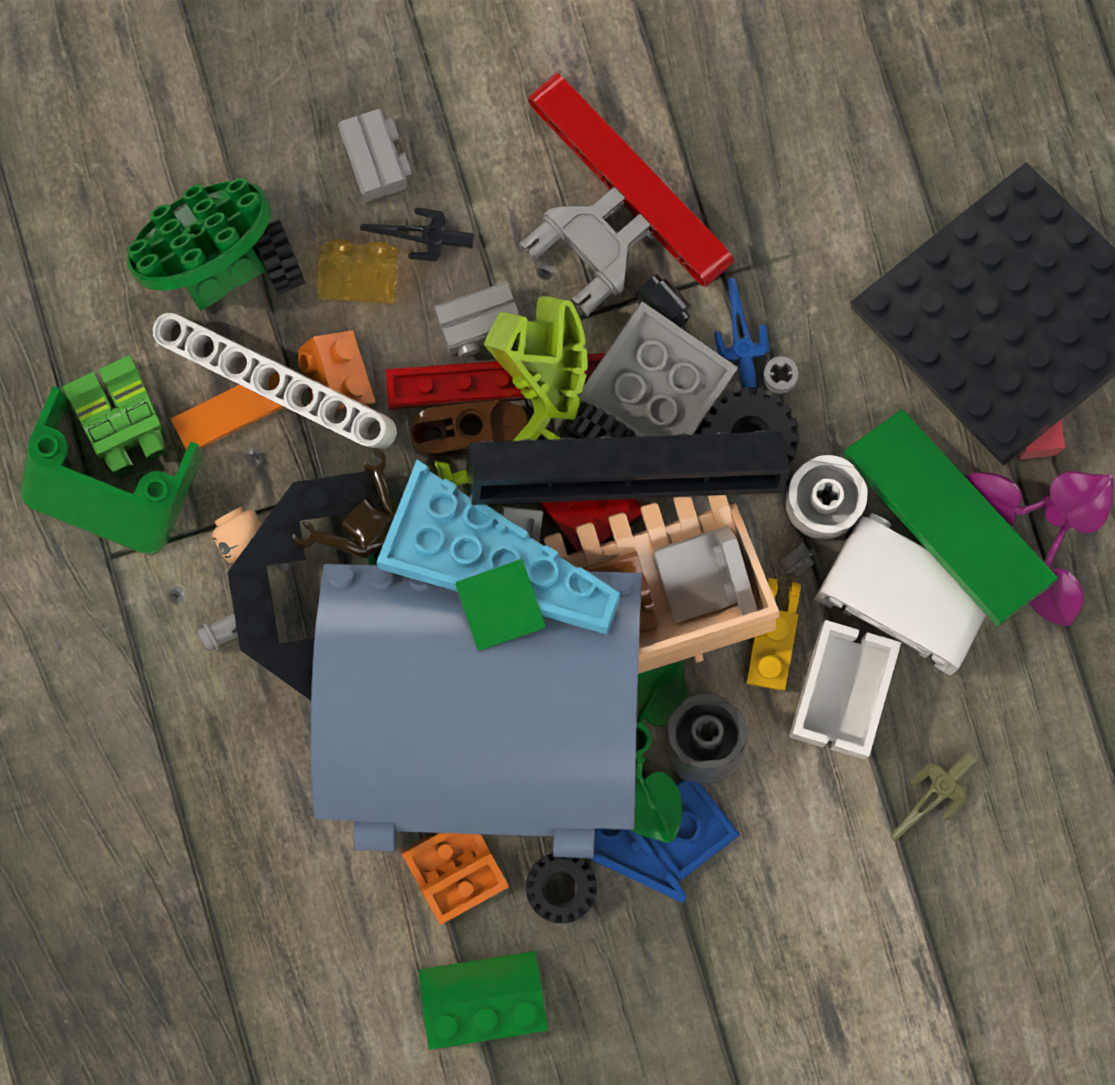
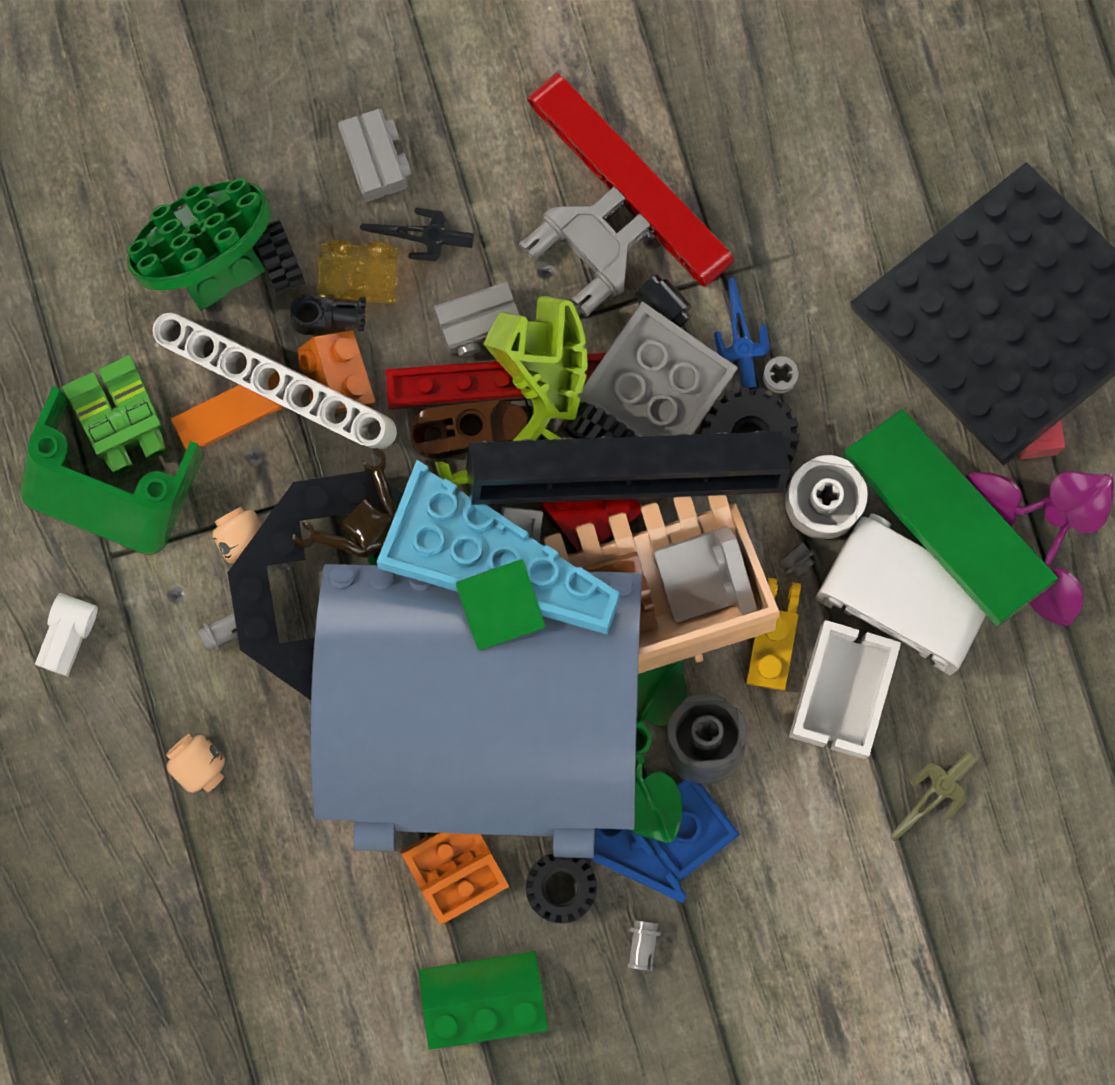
(68, 624): none -> white piece
(195, 763): none -> light nougat head
(330, 313): none -> black connector
(643, 945): none -> light grey pin

